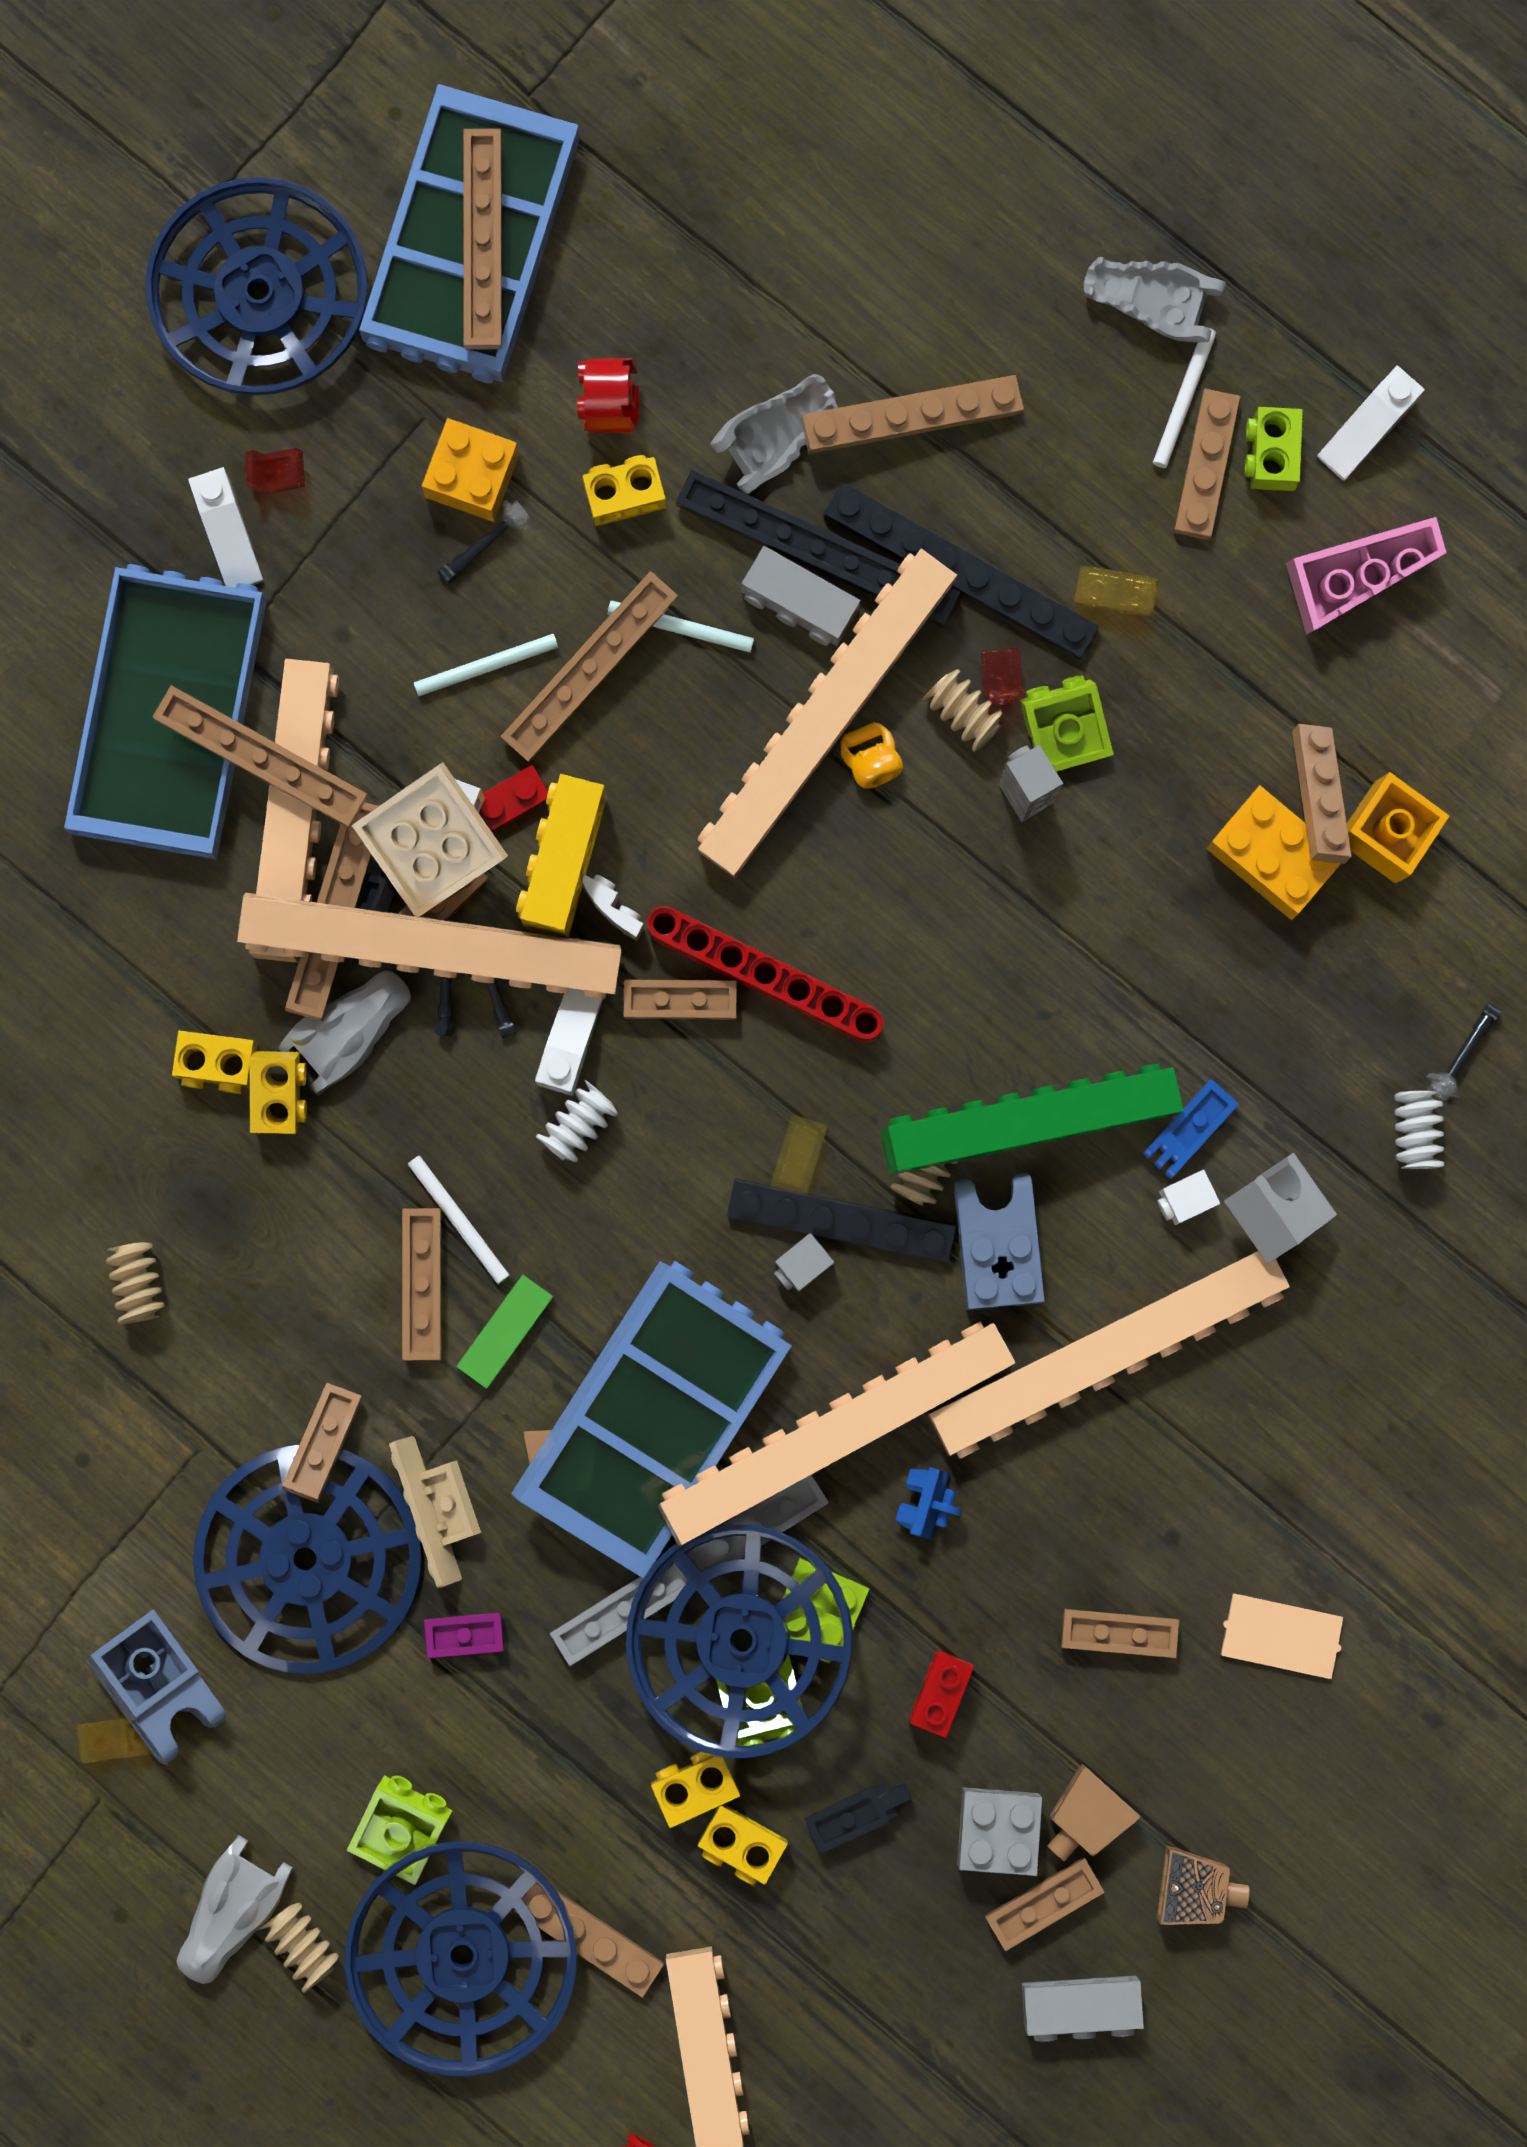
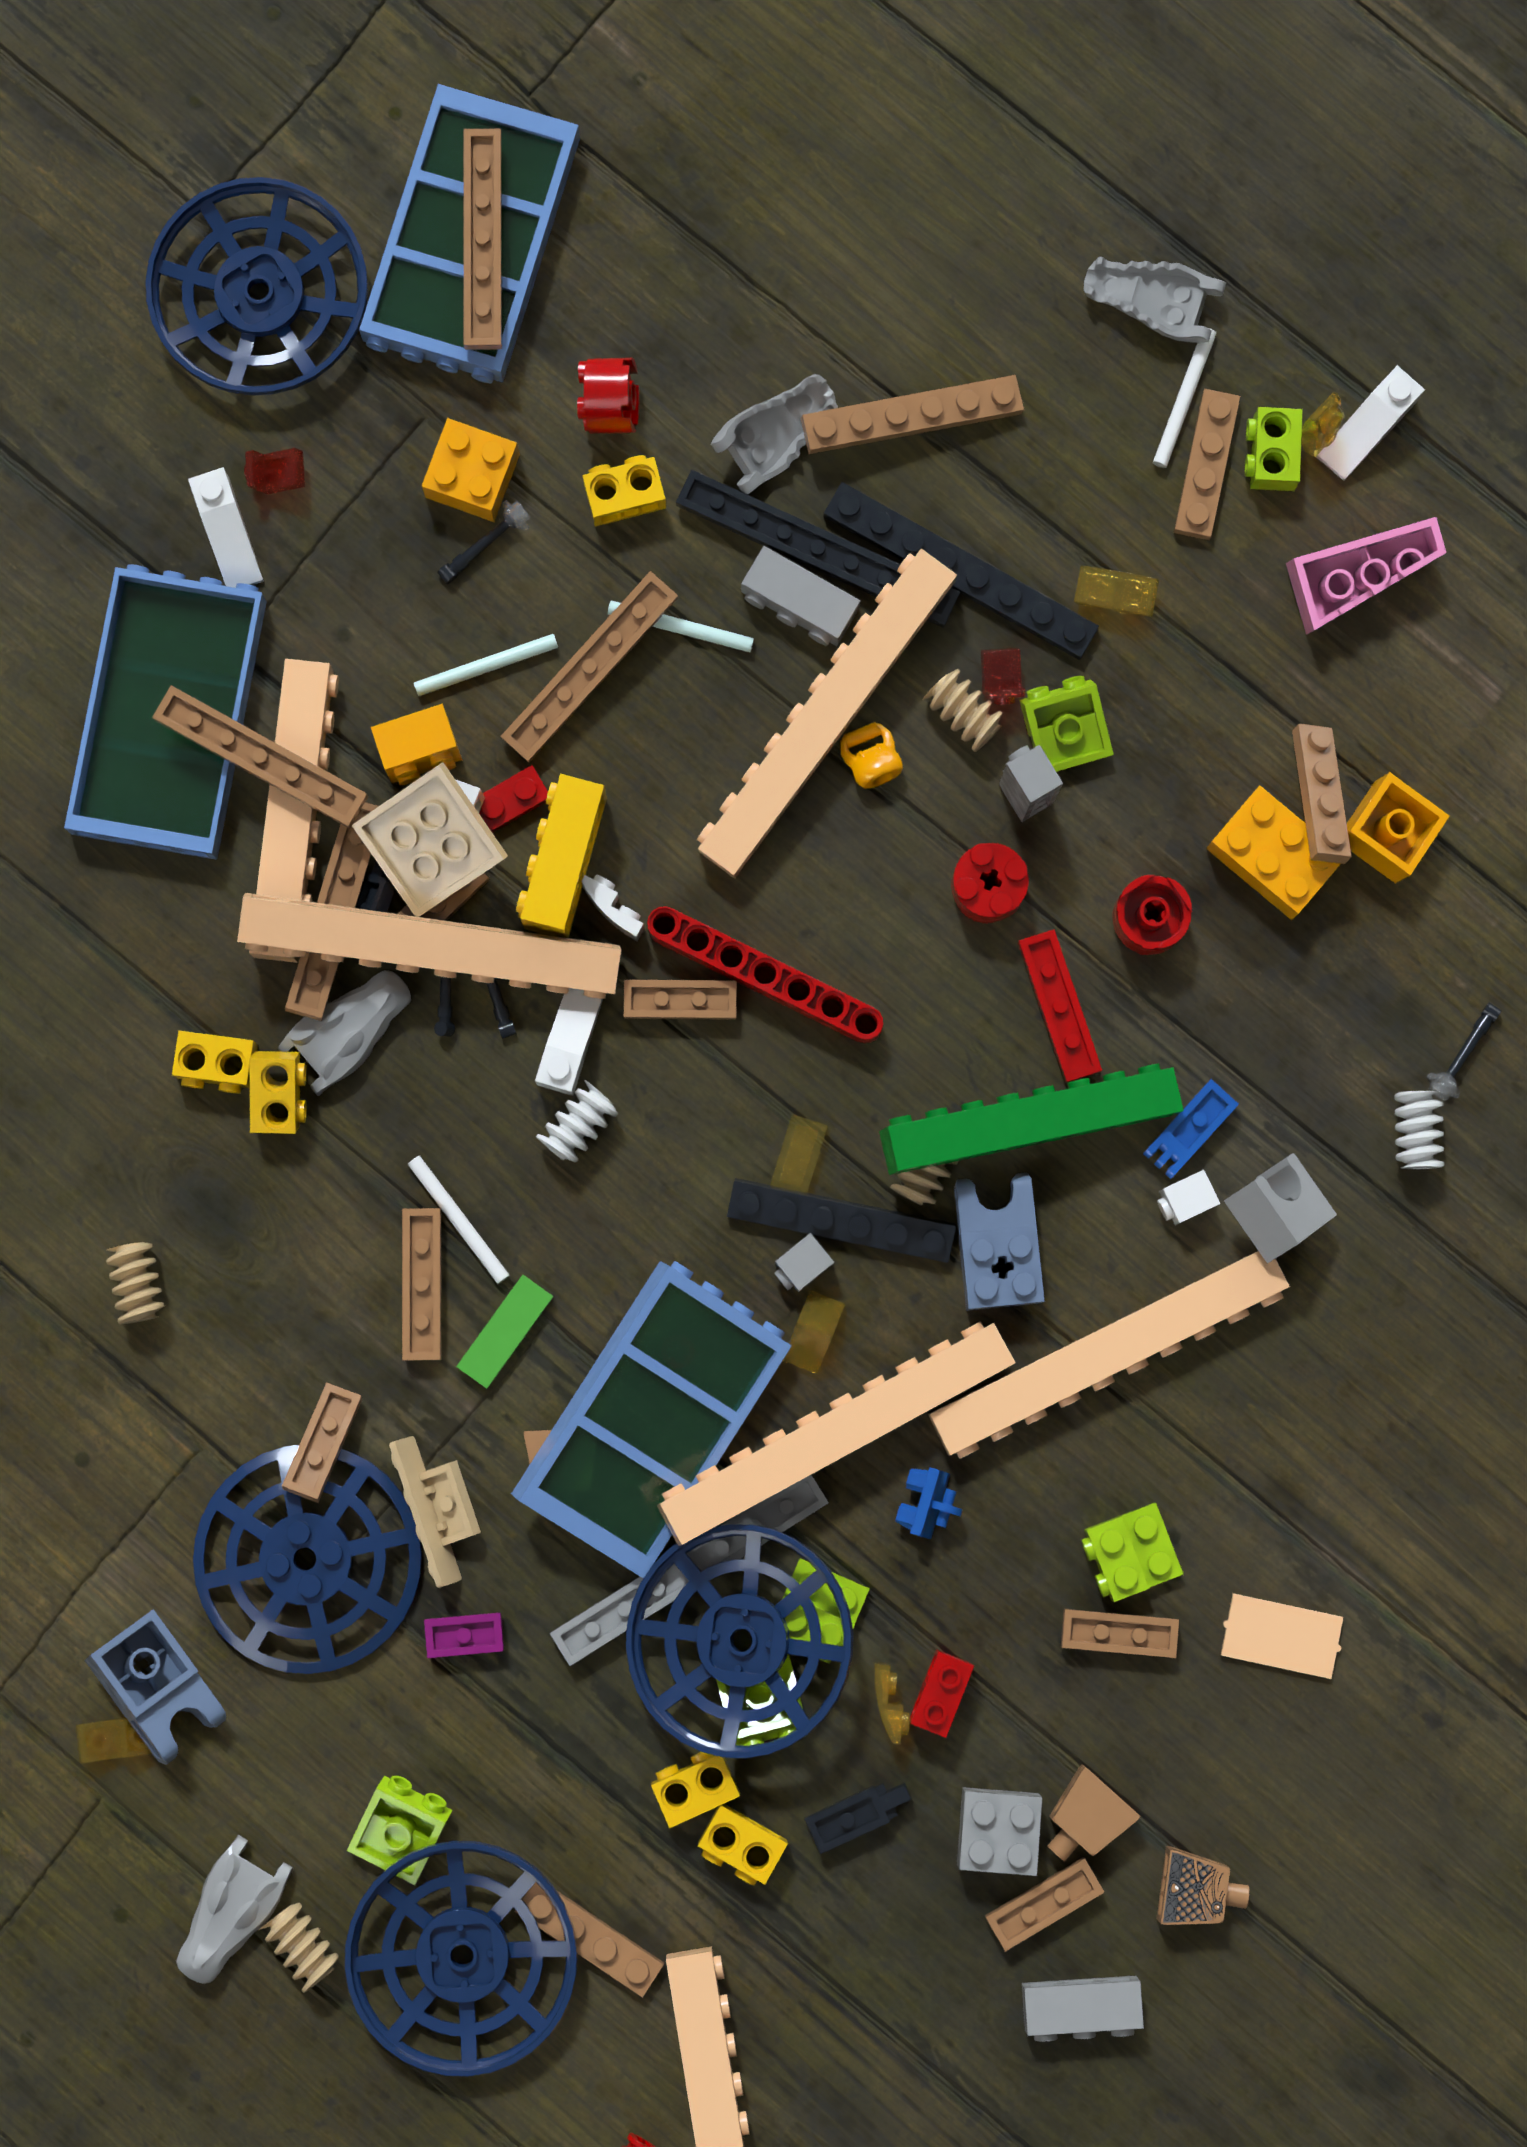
(416, 744): none -> light orange brick
(814, 1331): none -> clear yellow slope
(891, 1713): none -> clear yellow slope
(1009, 874): none -> red brick
(1060, 1006): none -> red plate
(1131, 1552): none -> lime plate
(1152, 893): none -> red brick
(1322, 425): none -> clear yellow slope

